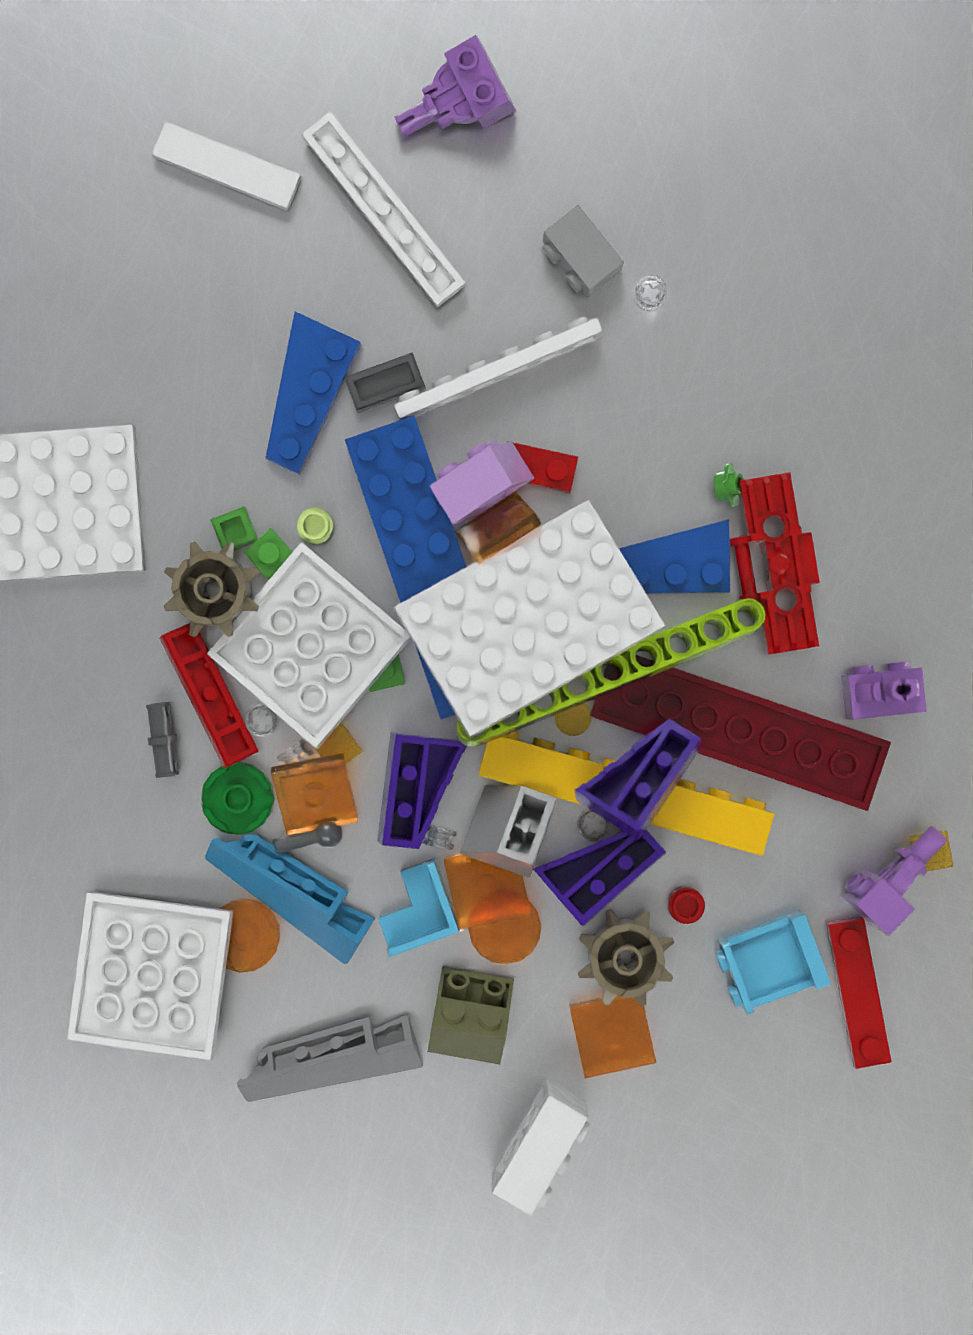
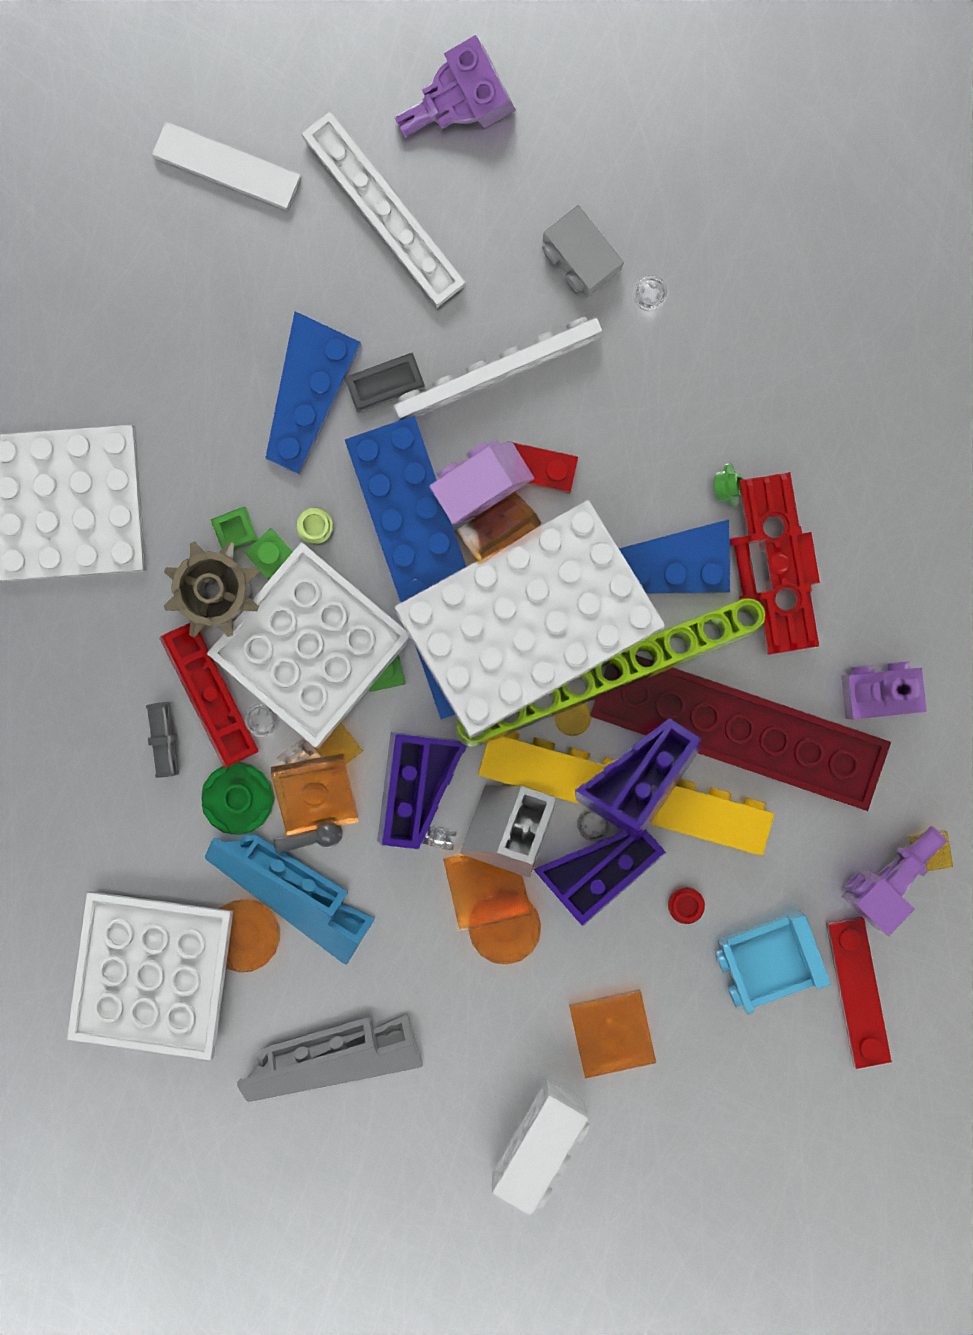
(428, 916): medium azure panel -> none
(471, 1015): olive slope -> none
(613, 975): dark tan brick -> none

